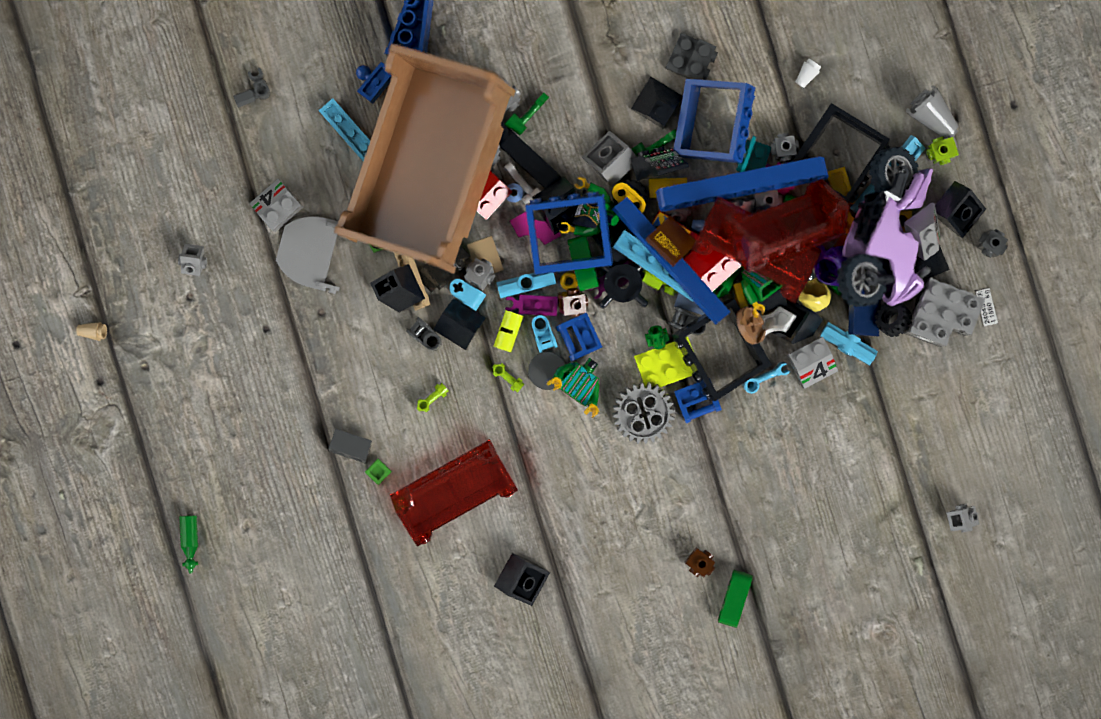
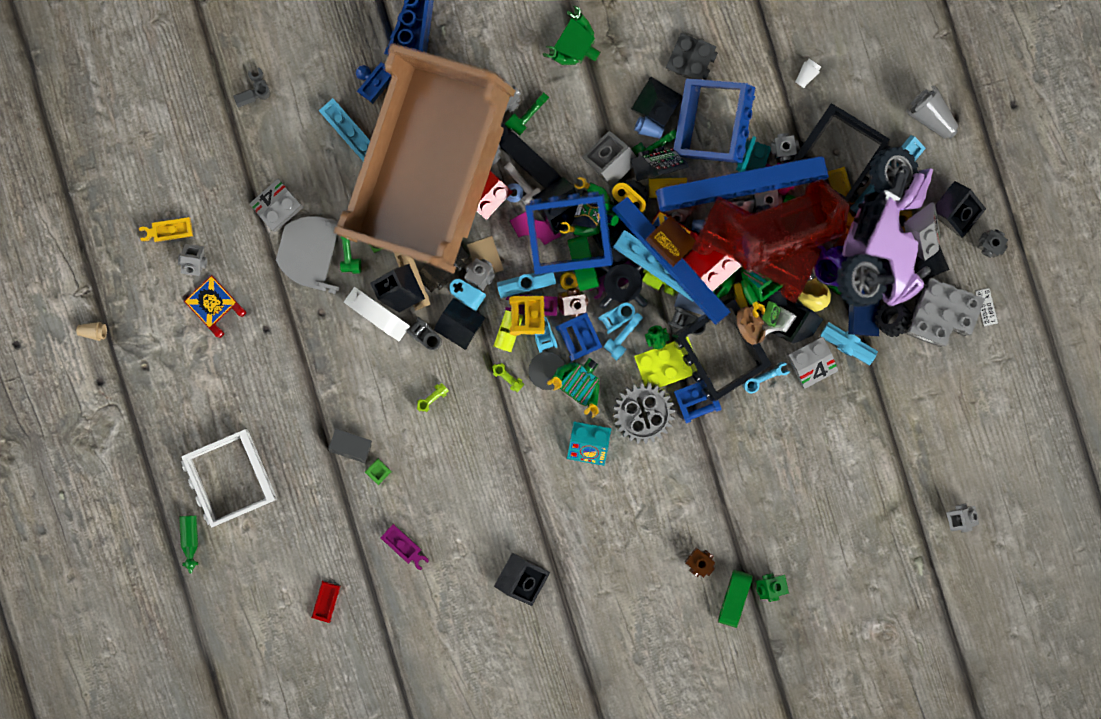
(168, 230): none -> yellow plate
(195, 481): none -> white window
(211, 303): none -> flag
(326, 601): none -> red tile
(349, 264): none -> green brick
(376, 314): none -> white arch
(403, 546): none -> magenta plate
(452, 491): clear red windscreen -> none
(533, 315): none -> yellow plate
(574, 42): none -> green torso
(589, 443): none -> teal slope
(615, 346): none -> medium azure brick
(616, 317): none -> medium azure piece
(647, 127): none -> medium blue cone
(771, 314): none -> bright green tile
(772, 587): none -> green brick
(947, 146): lime brick -> none

